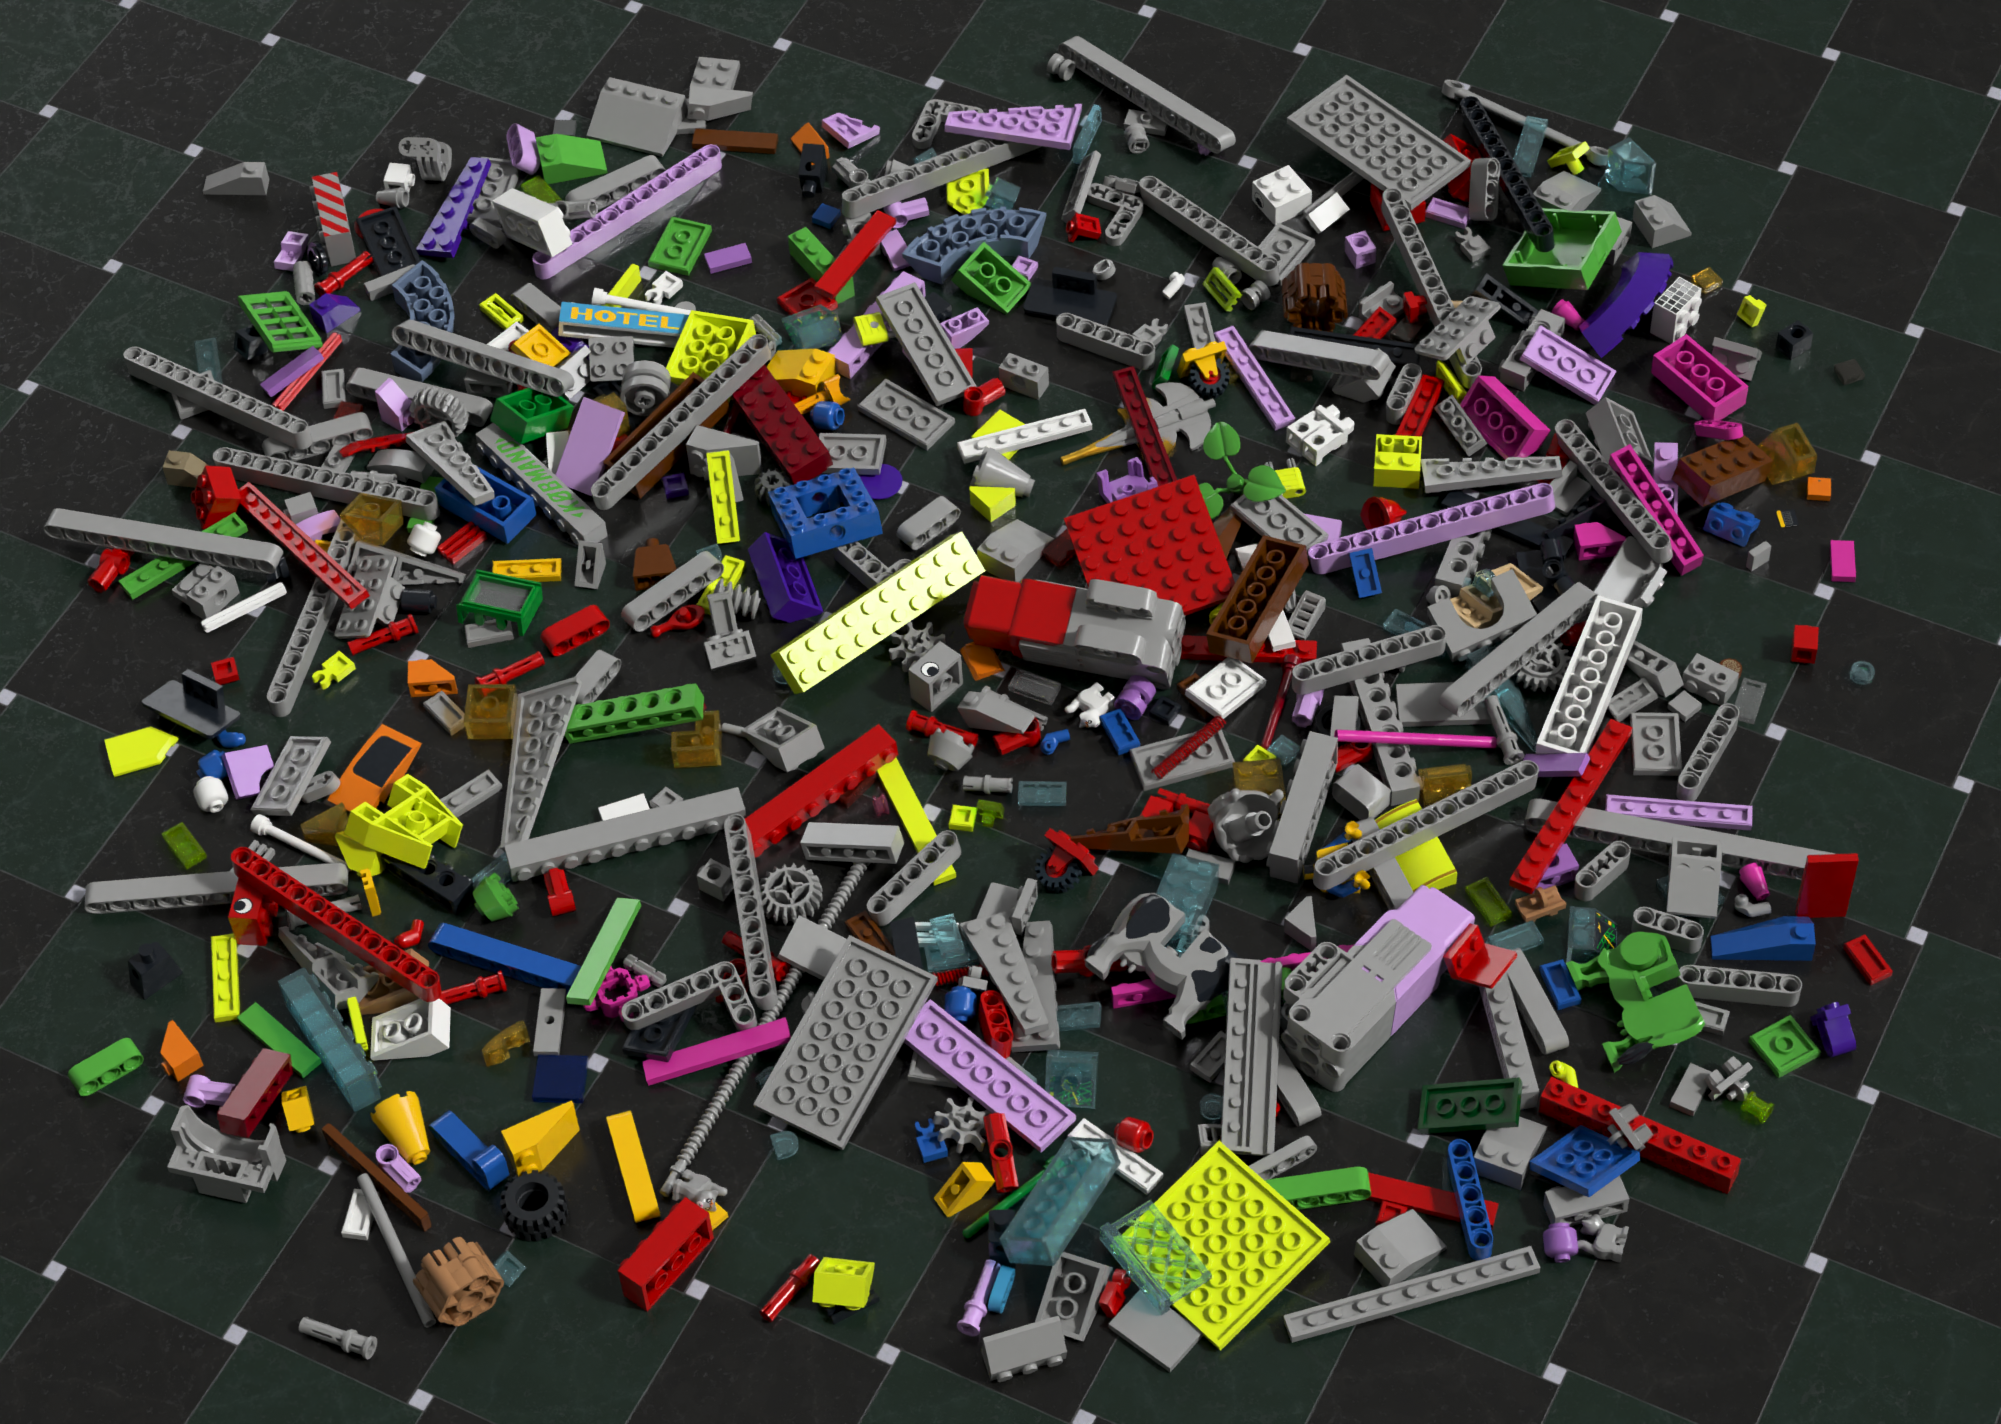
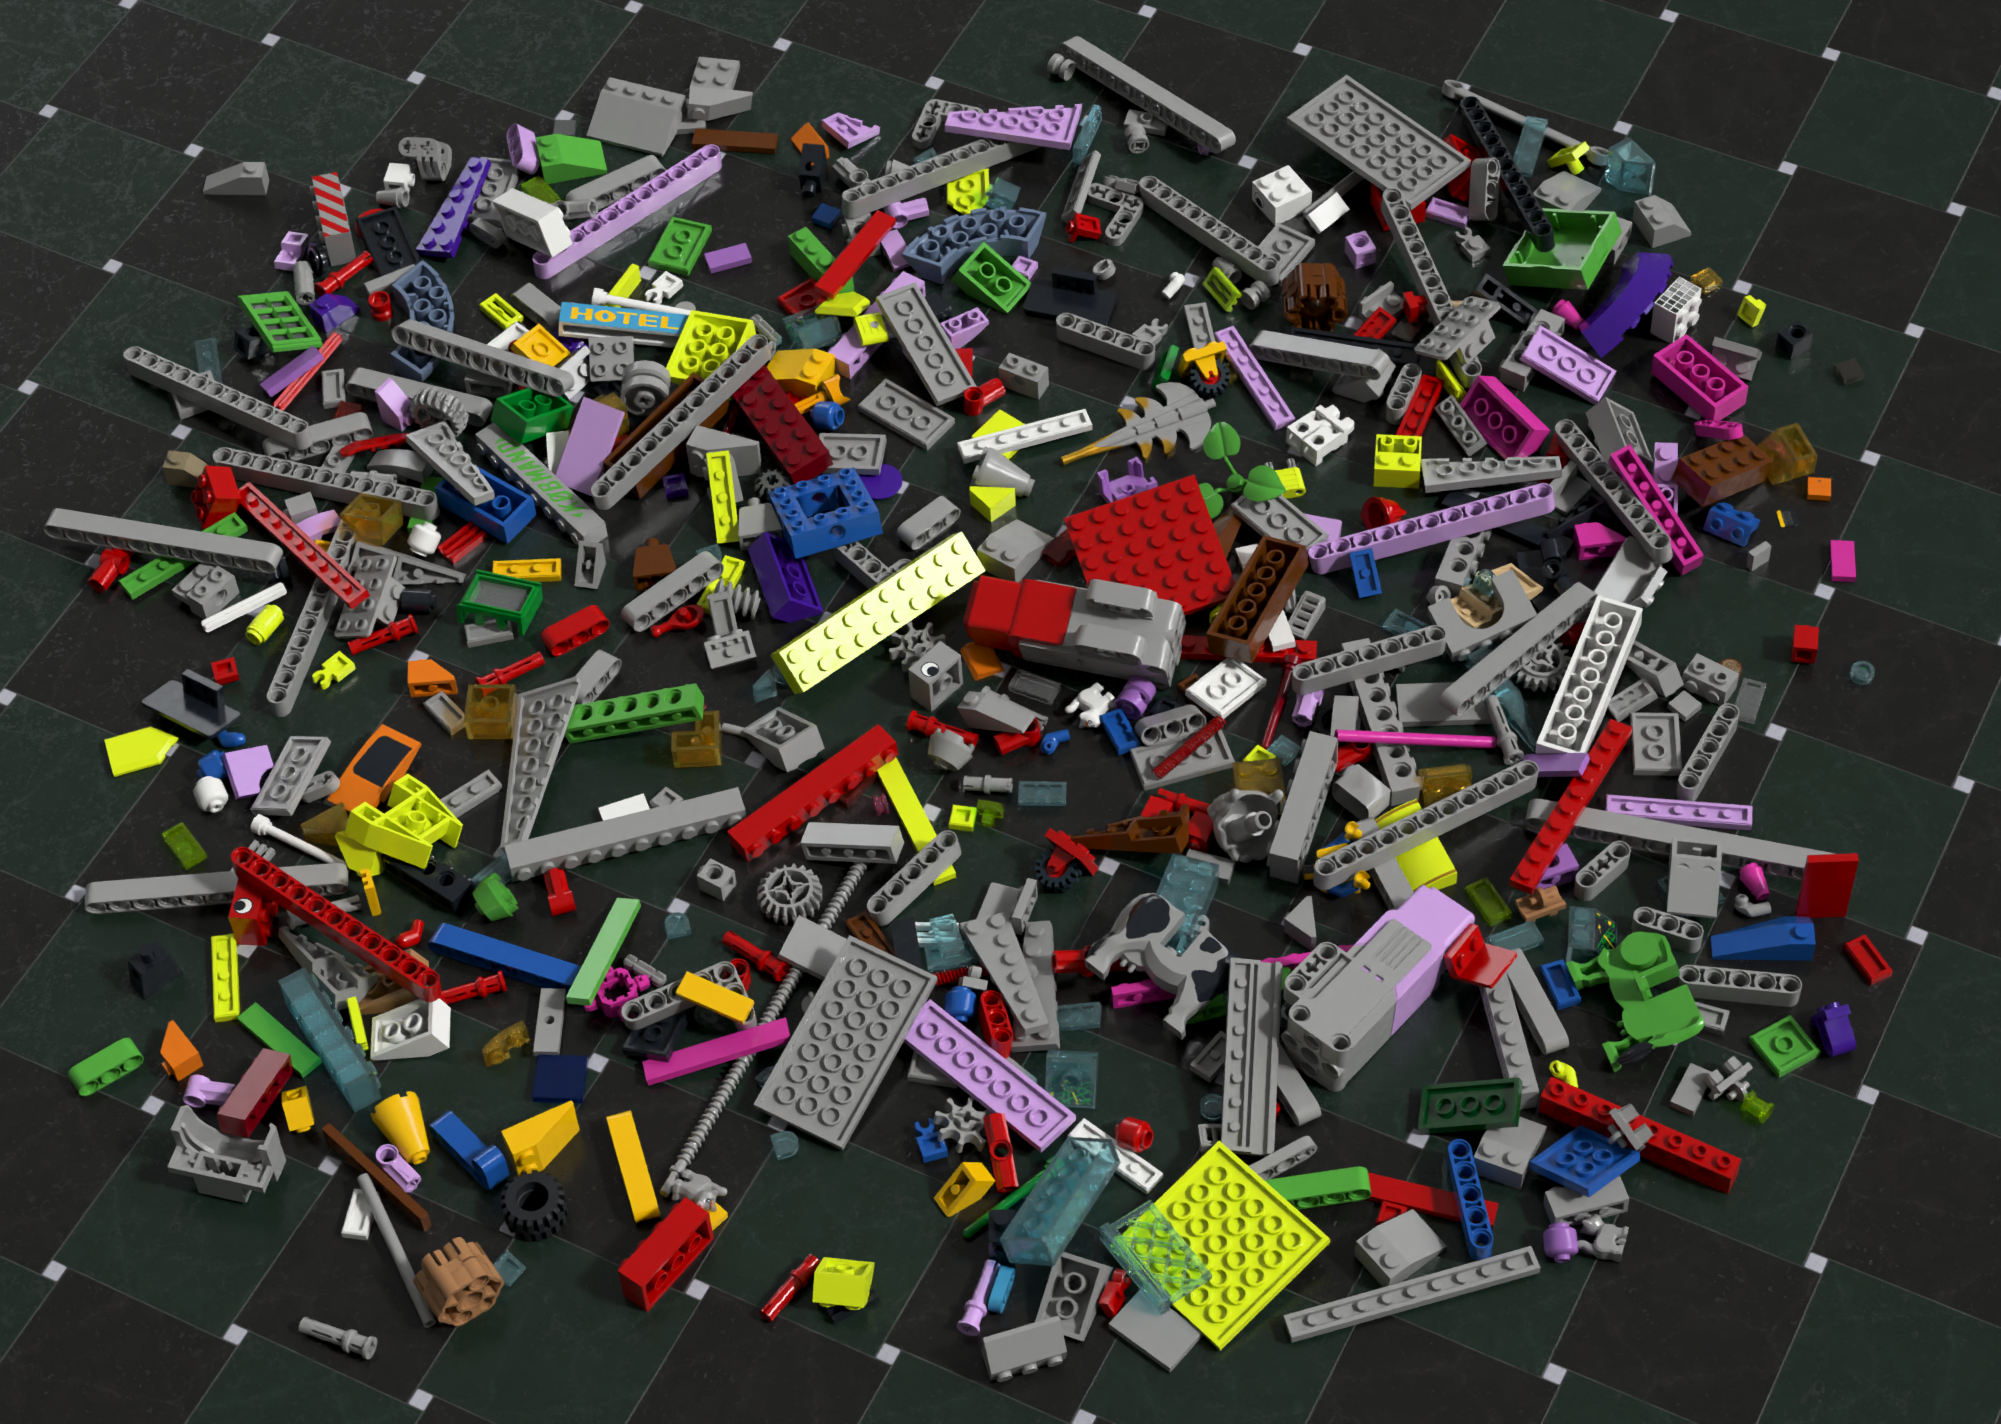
(264, 624): none -> neon yellow head
(380, 306): none -> red wheel
(677, 925): none -> clear light blue tile
(715, 998): none -> yellow tile
(752, 920): light grey beam -> none
(756, 520): none -> light grey torso
(765, 687): none -> clear light blue slope
(844, 304): none -> neon yellow tile
(1144, 425): dark red tile -> none
(1159, 723): none -> light grey beam

